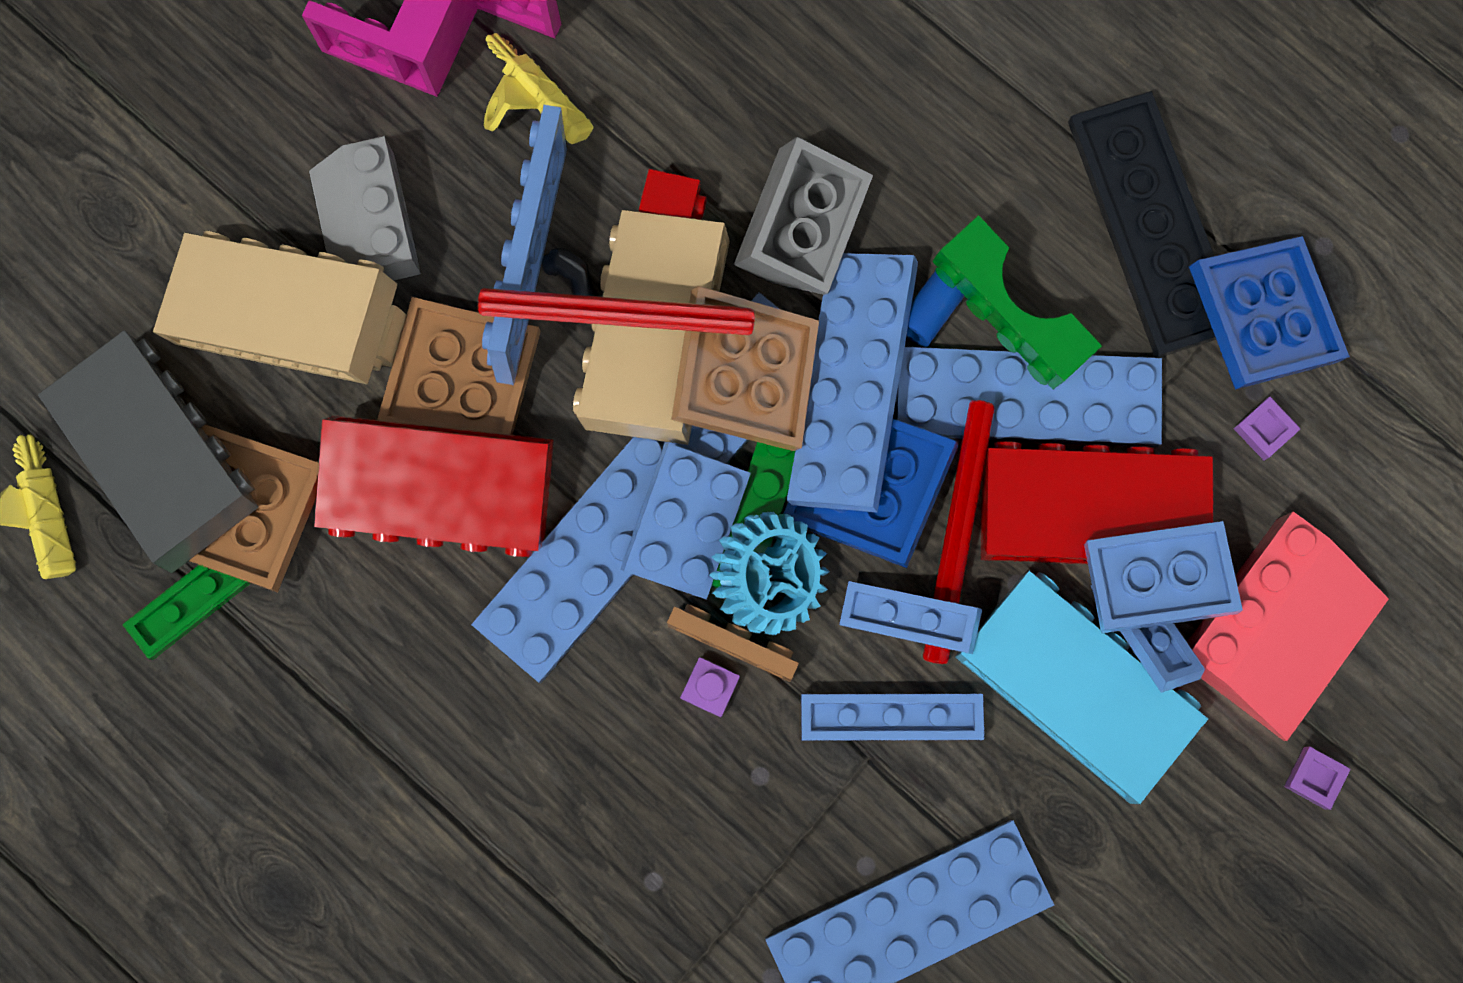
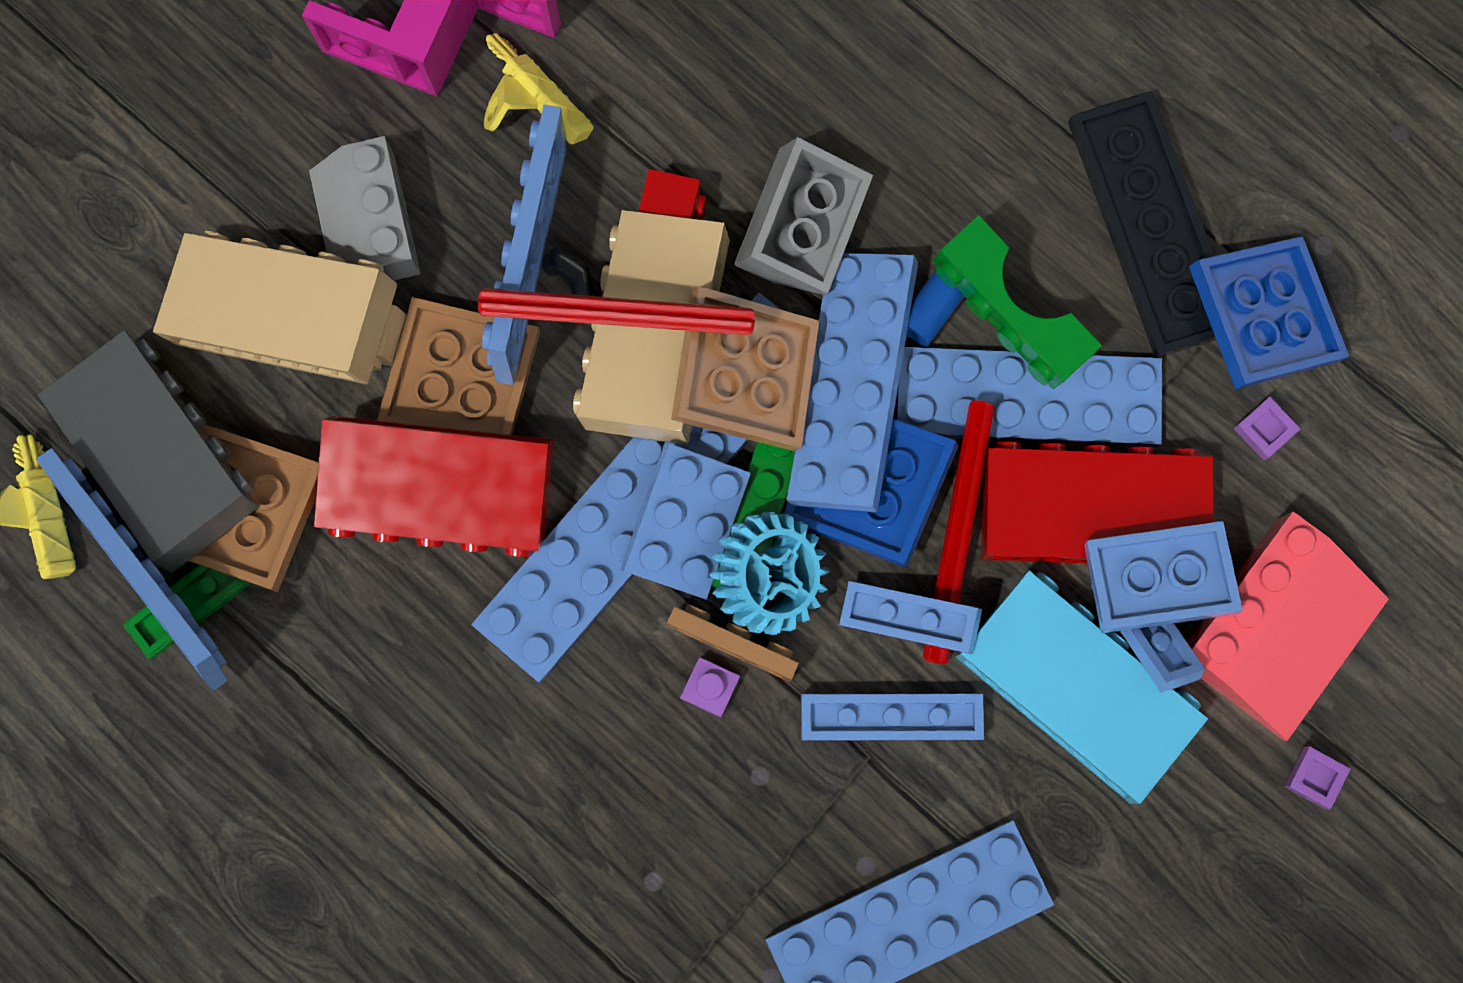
(136, 568): none -> medium blue plate

